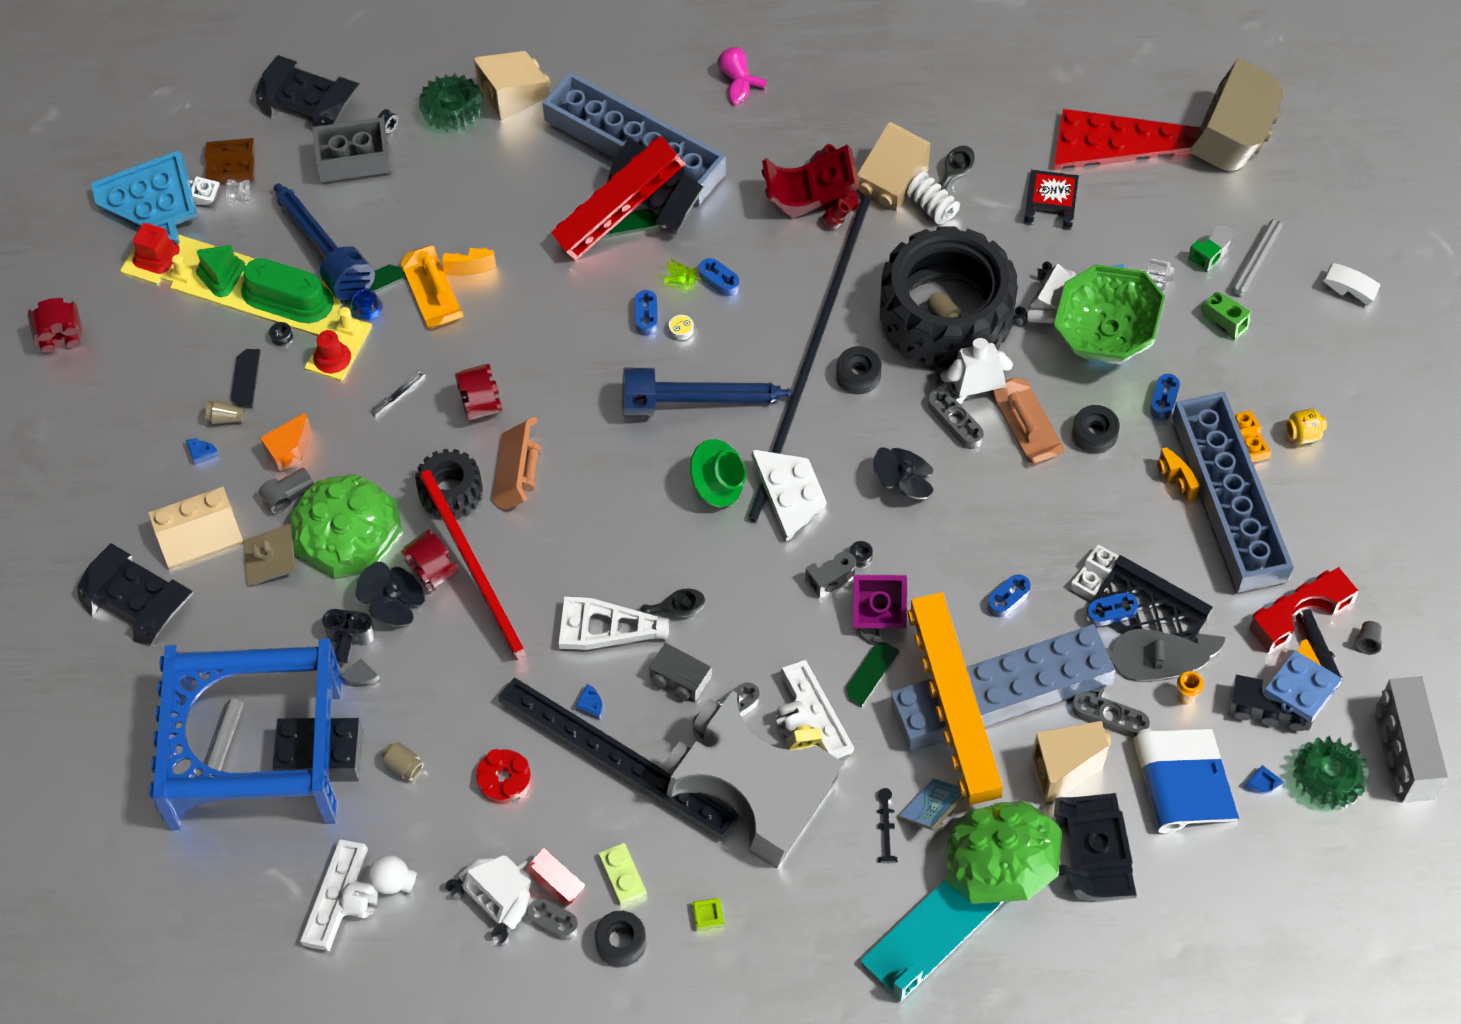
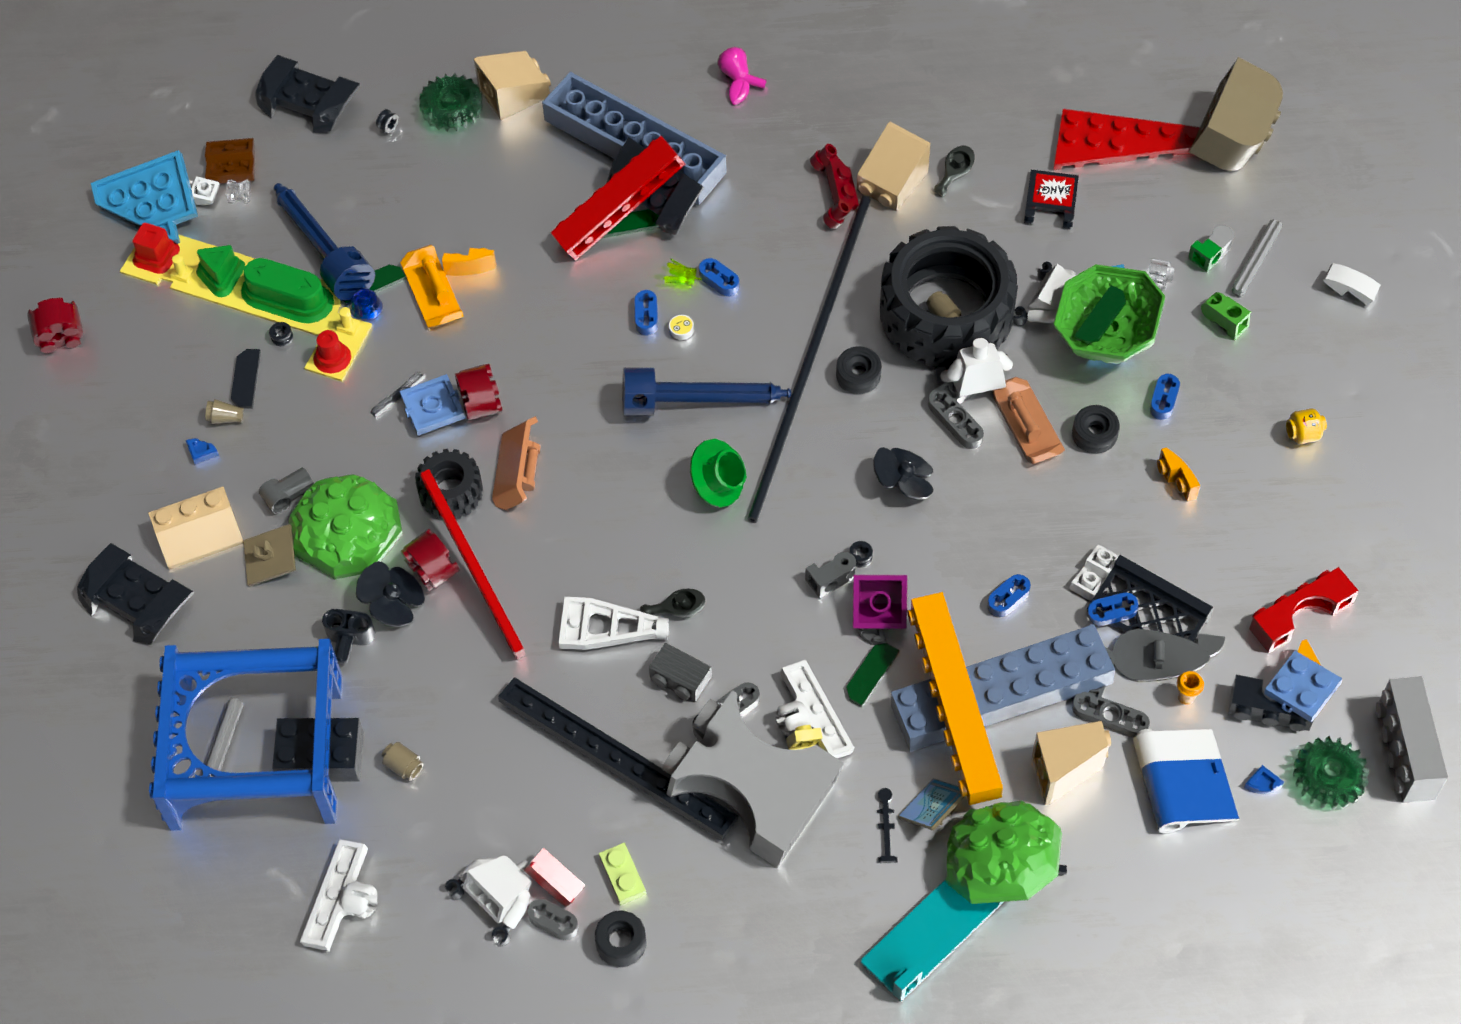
(287, 443): orange slope -> none
(352, 149): dark grey brick -> none
(360, 674): dark grey tile -> none
(391, 875): white piece -> none
(432, 404): none -> medium blue plate
(509, 789): red plate -> none
(590, 702): blue tile -> none
(708, 914): lime tile -> none
(790, 489): white wing -> none
(812, 184): dark red bracket -> none
(931, 199): white piece -> none
(1098, 847): black piece -> none
(1101, 316): none -> dark green piece
(1232, 492): sand blue brick -> none
(1251, 434): light orange slope -> none
(1317, 642): black pin -> none
(1369, 638): dark grey piece -> none

